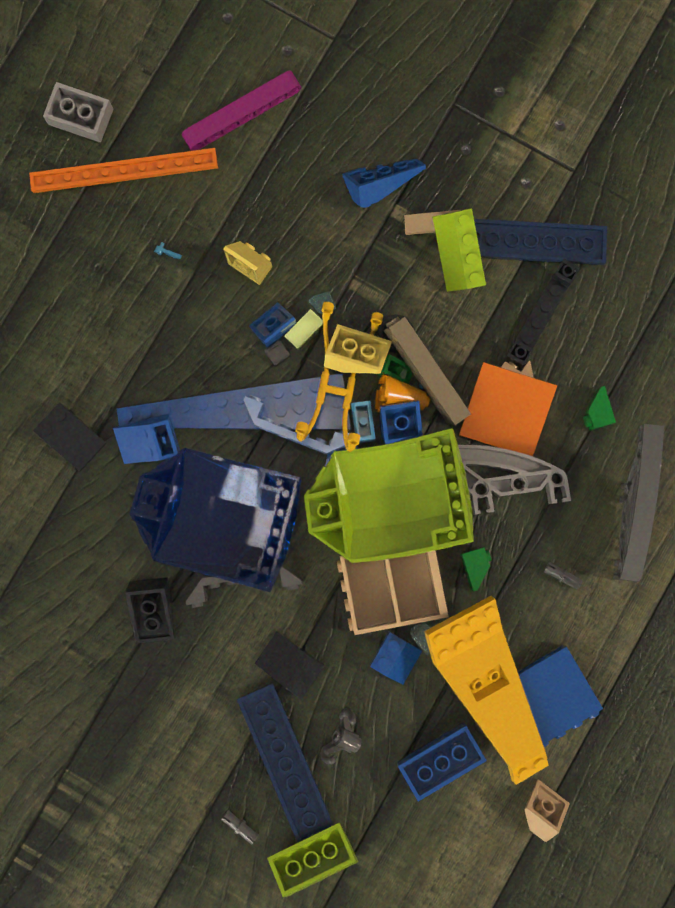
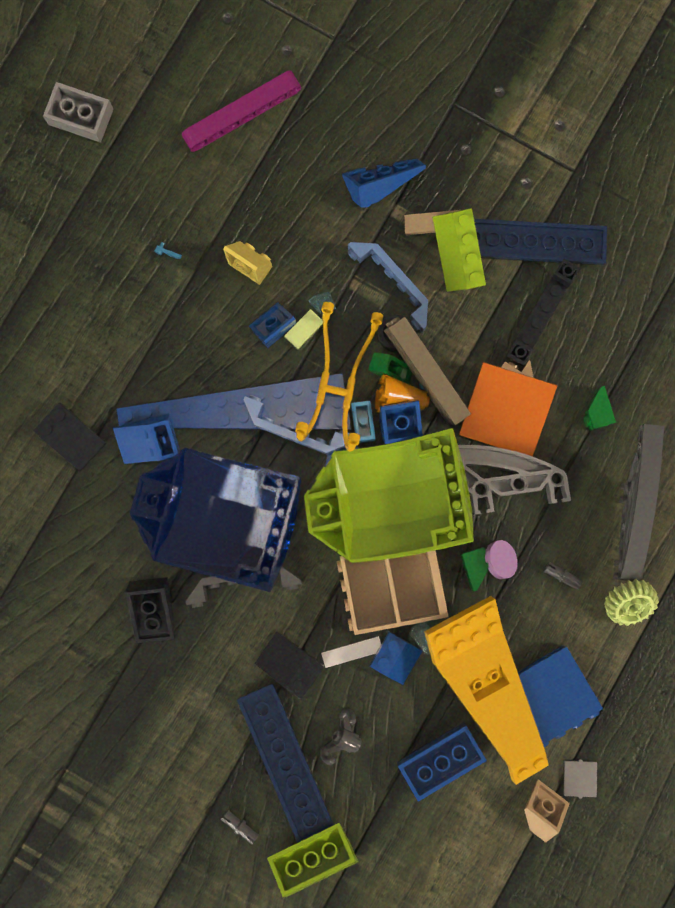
(123, 170): orange plate -> none
(277, 353): black tile -> none
(351, 652): none -> white sticker
(356, 351): light yellow slope -> none
(362, 250): none -> medium blue slope
(501, 559): none -> lavender tile
(580, 778): none -> light grey piece
(631, 602): none -> yellowish green gear

